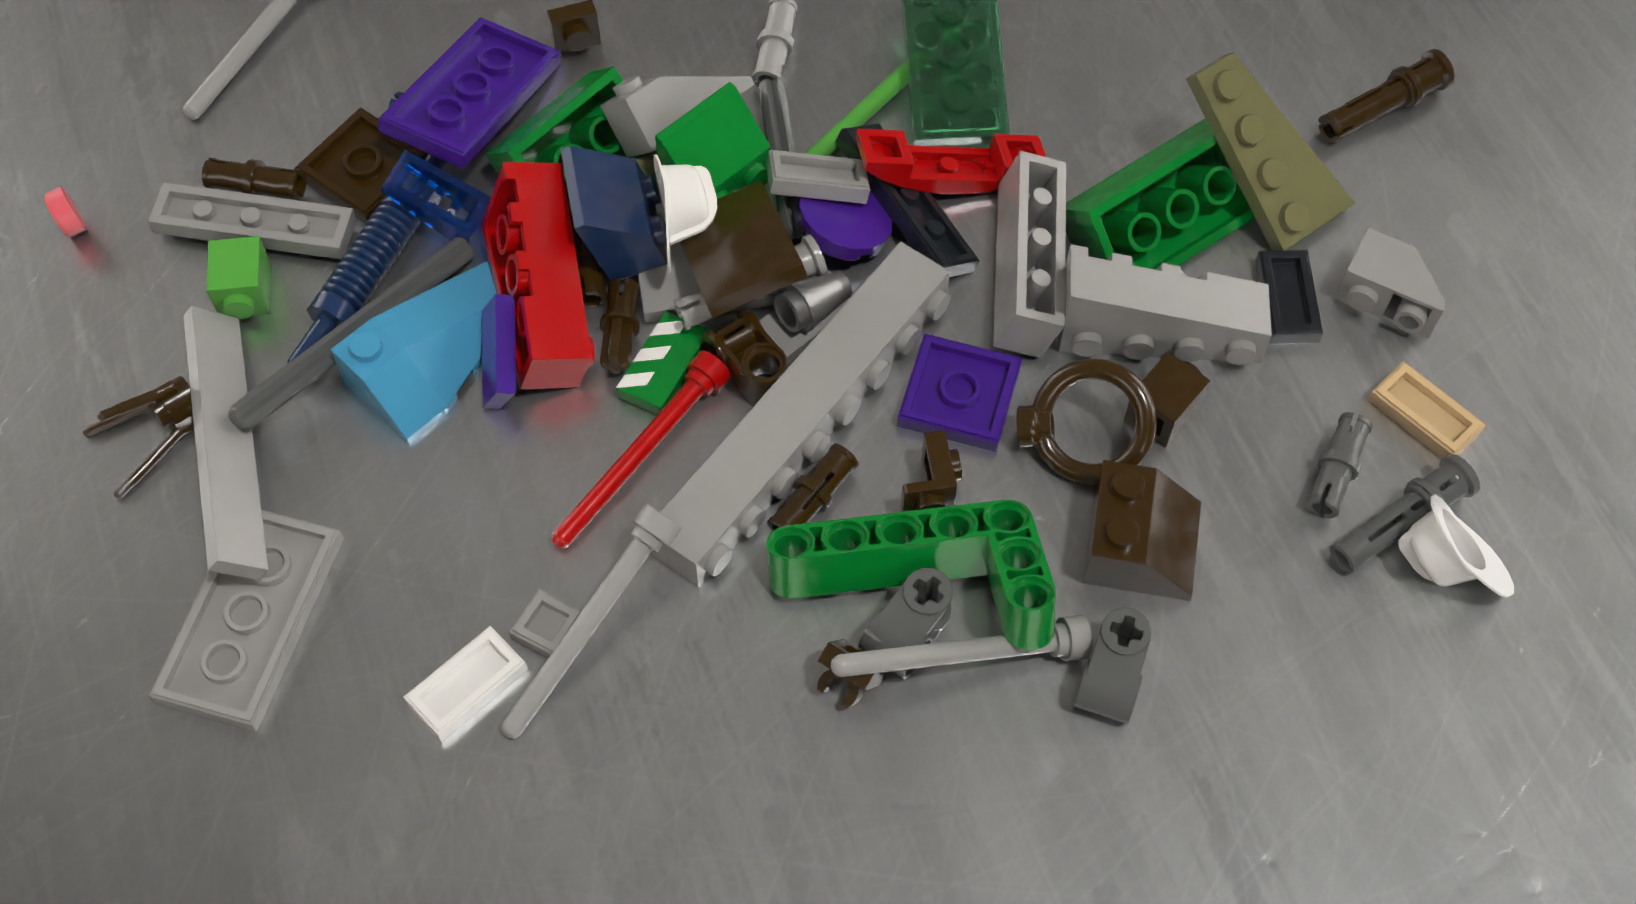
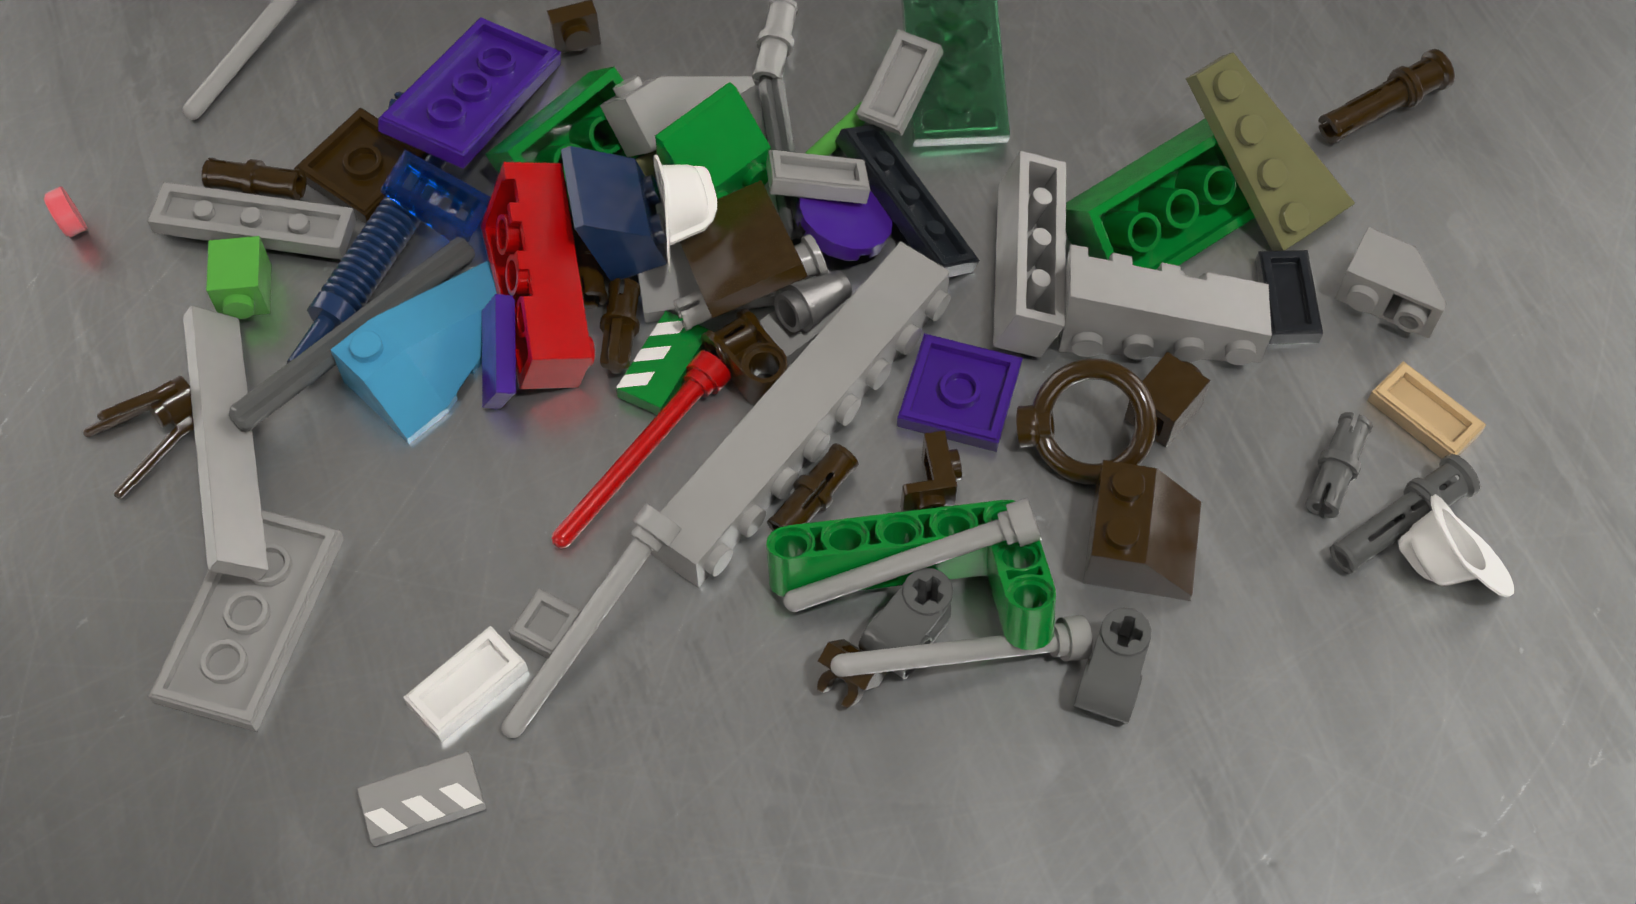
(421, 798): none -> light grey tile
(900, 82): none -> light grey tile
(941, 167): red slope -> none
(1013, 525): none -> light grey piece

